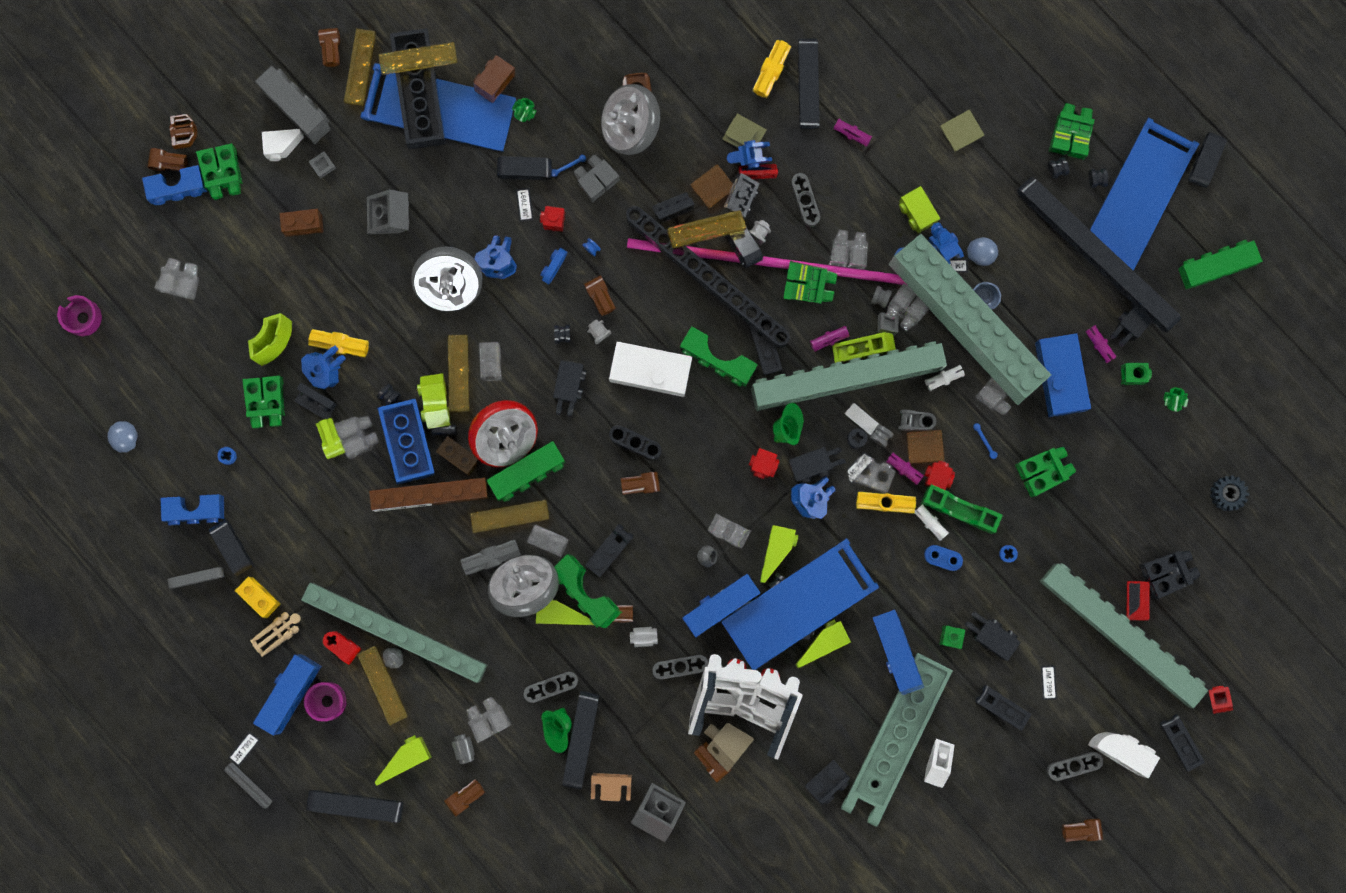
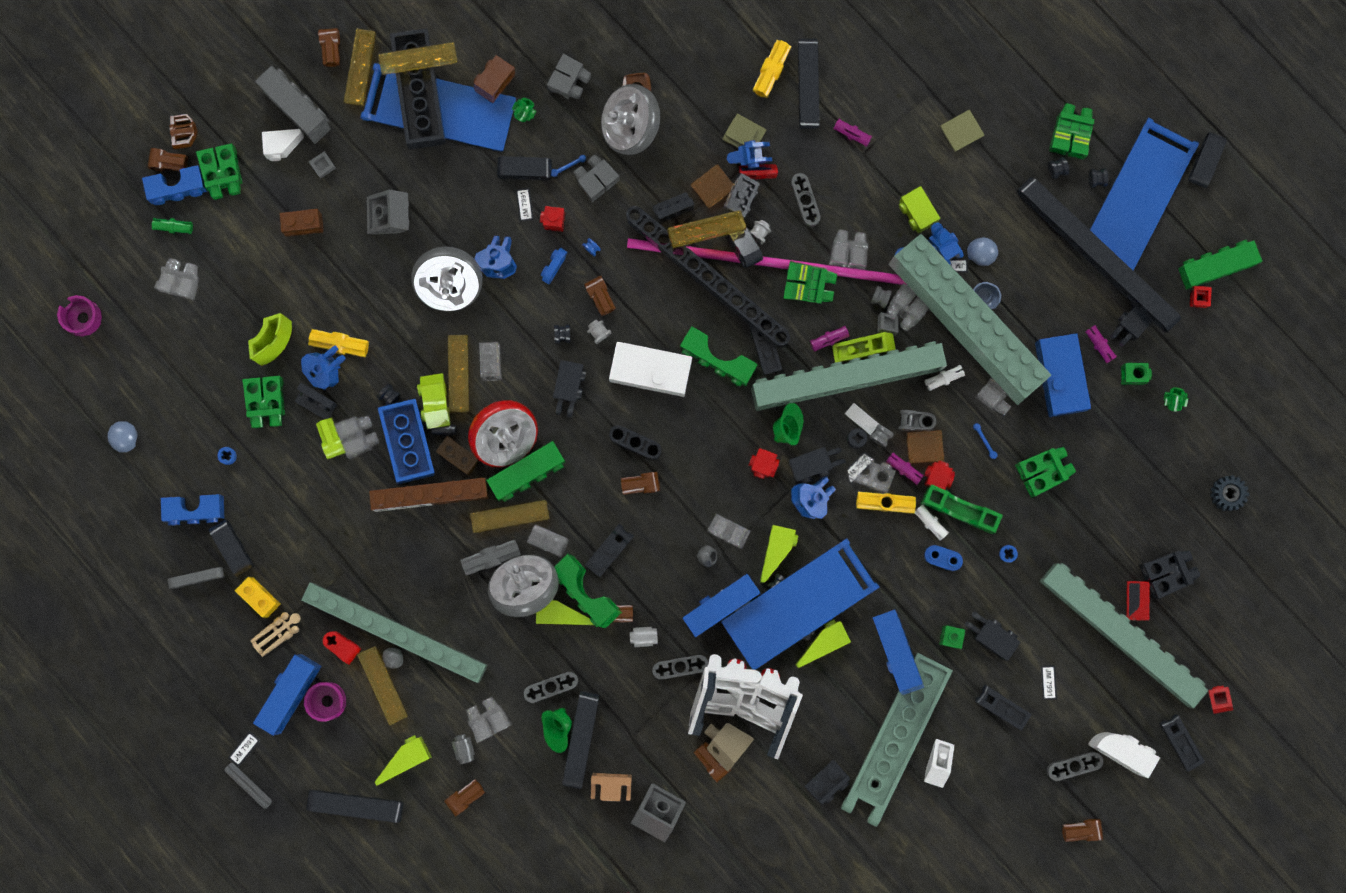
(172, 225): none -> green pin
(566, 77): none -> dark grey hips
(1204, 292): none -> red piece

